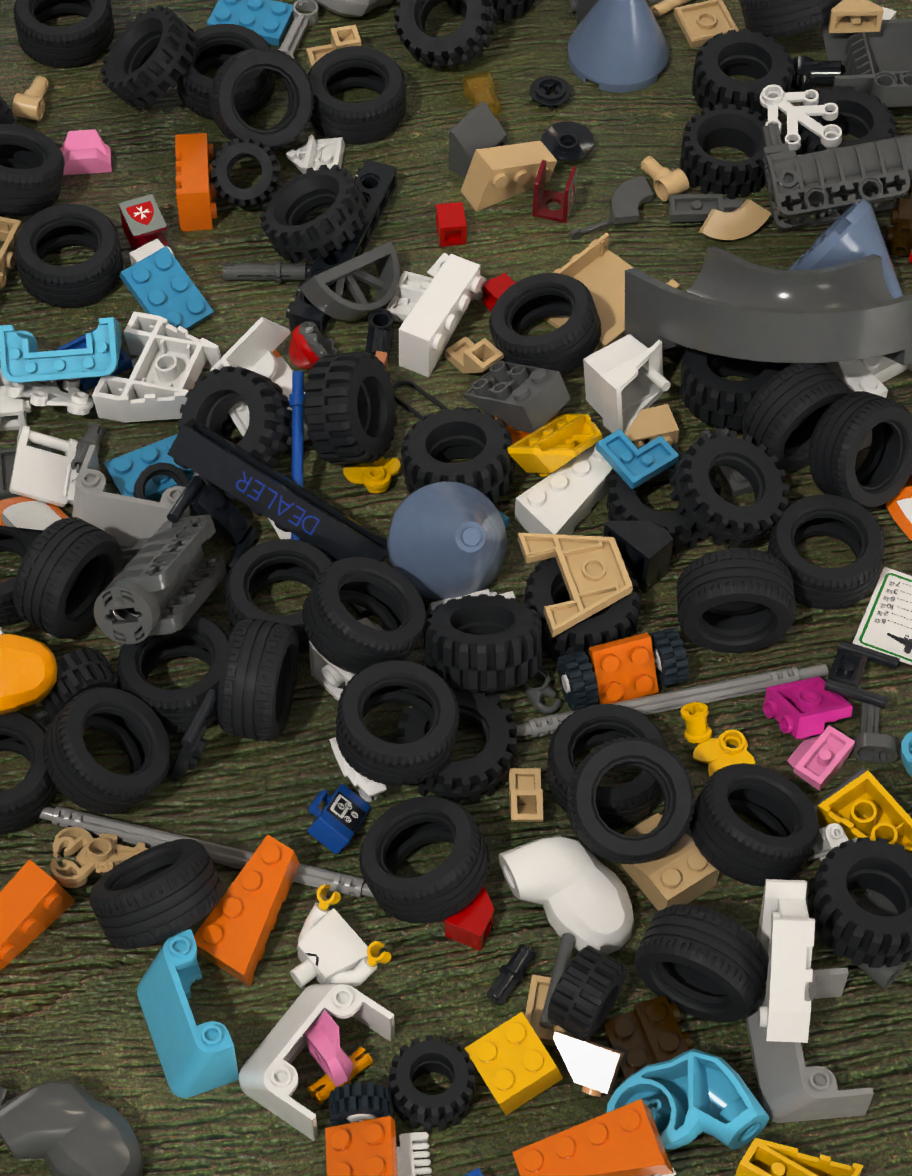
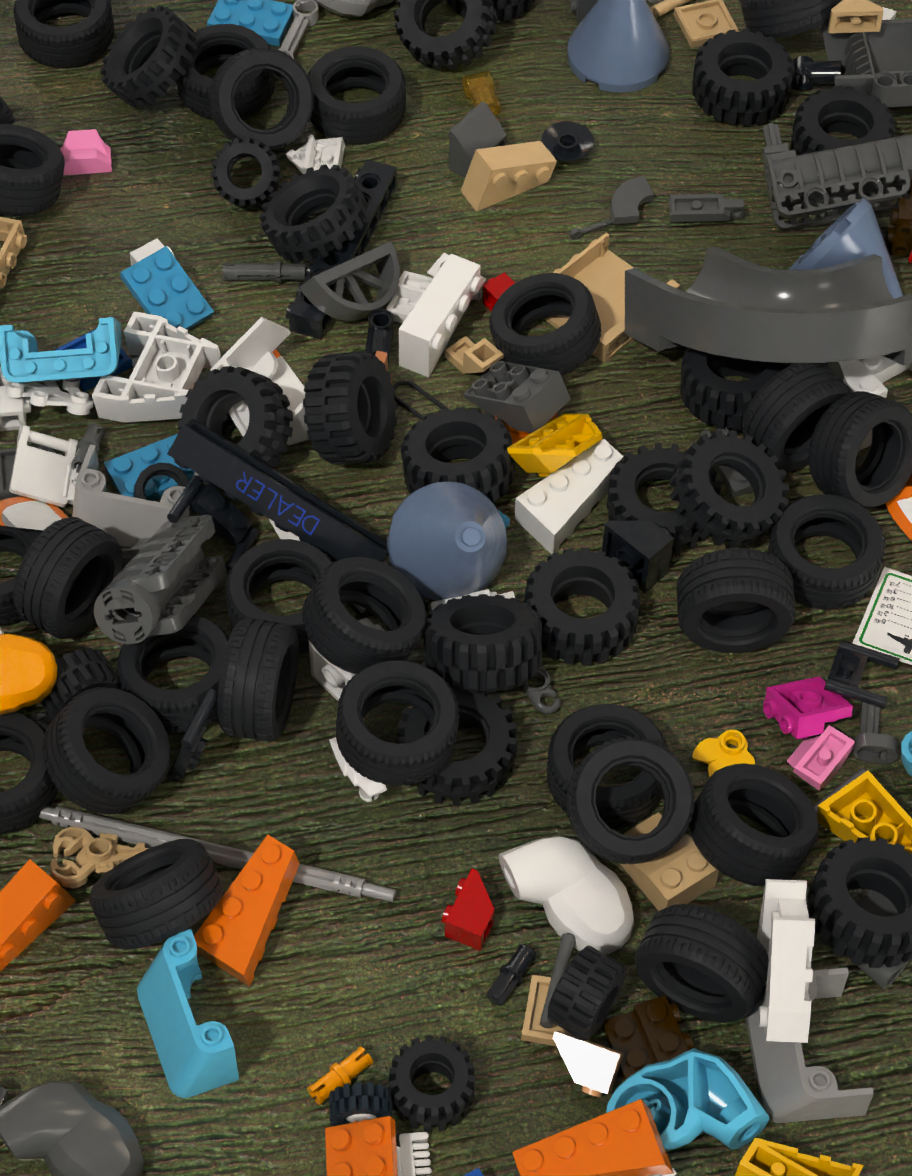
(31, 103): tan pin -> none
(62, 227): black tyre -> none
(142, 221): piece -> none
(193, 182): orange wedge -> none
(269, 1072): white windscreen -> none
(296, 404): blue bar -> none
(309, 345): hair -> none
(324, 1045): bright pink slope -> none
(332, 949): torso -> none
(337, 818): blue piece -> none
(340, 37): tan slope -> none
(374, 475): yellow plate -> none
(442, 890): black tyre -> none
(451, 224): red brick -> none
(514, 1063): yellow brick -> none
(525, 795): tan slope -> none
(542, 196): dark red piece -> none
(547, 85): black gear -> none
(590, 570): tan wing -> none
(623, 669): plate -> none
(624, 380): white piece -> none
(636, 464): dark azure plate -> none
(651, 424): tan slope -> none
(664, 180): tan pin -> none
(678, 698): light grey axle -> none
(696, 722): yellow bush -> none
(721, 129): black tyre -> none
(735, 224): tan tile -> none
(775, 98): white plant -> none
(828, 838): white hinge -> none

